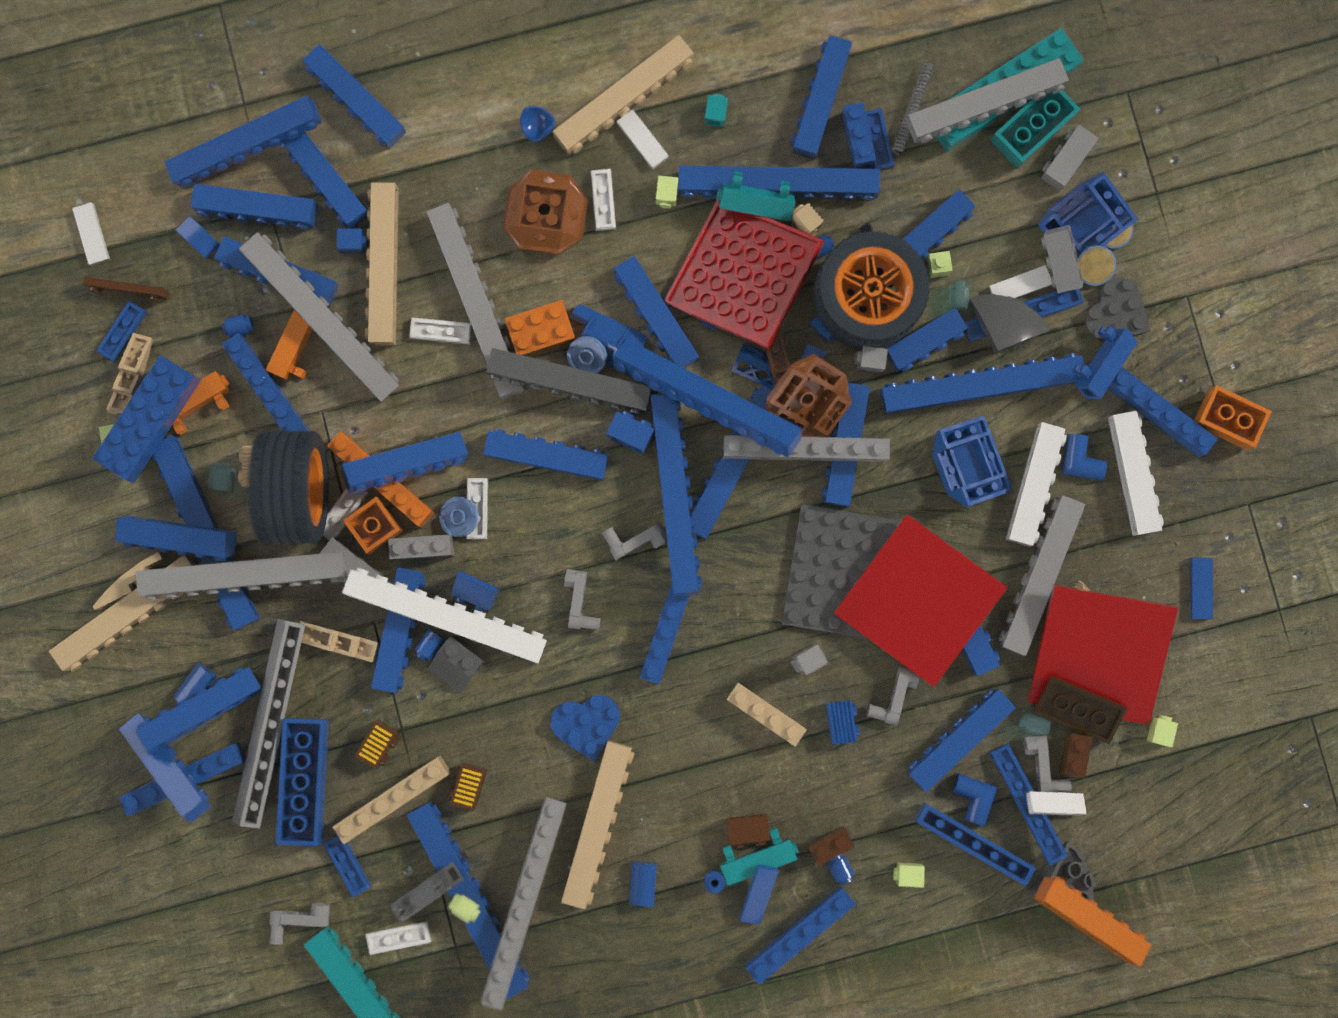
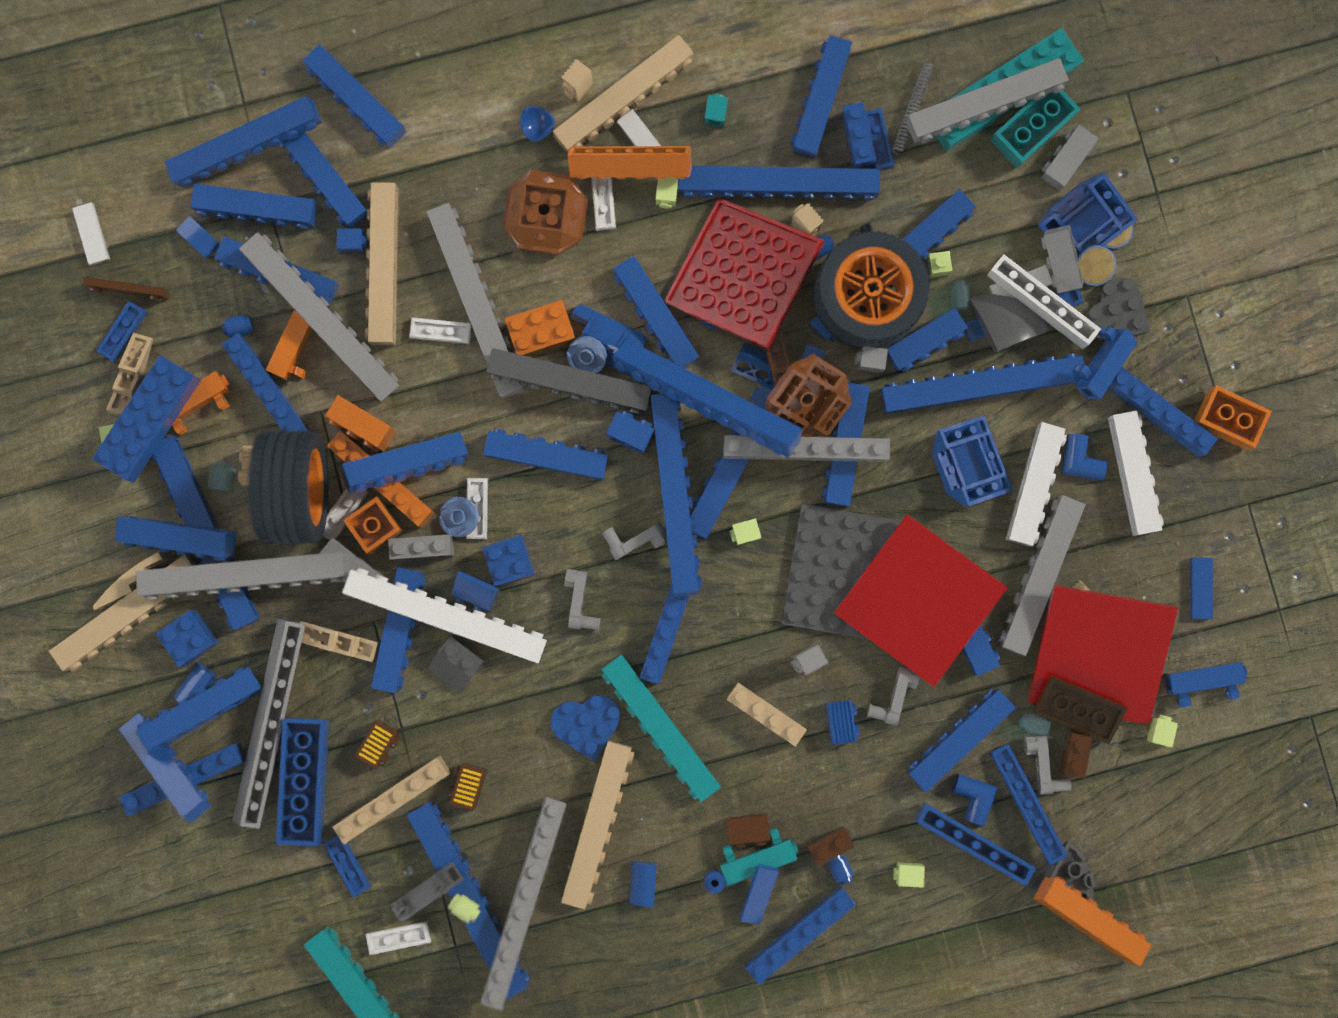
(187, 638): none -> blue brick
(317, 917): light grey beam -> none
(360, 424): none -> orange brick
(429, 645): blue brick -> none
(508, 561): none -> blue brick
(577, 80): none -> tan brick
(630, 162): none -> orange brick
(661, 728): none -> teal brick
(745, 532): none -> yellowish green brick
(756, 201): teal brick -> none
(1043, 302): none -> white brick
(1056, 803): white tile -> none
(1206, 678): none -> blue brick

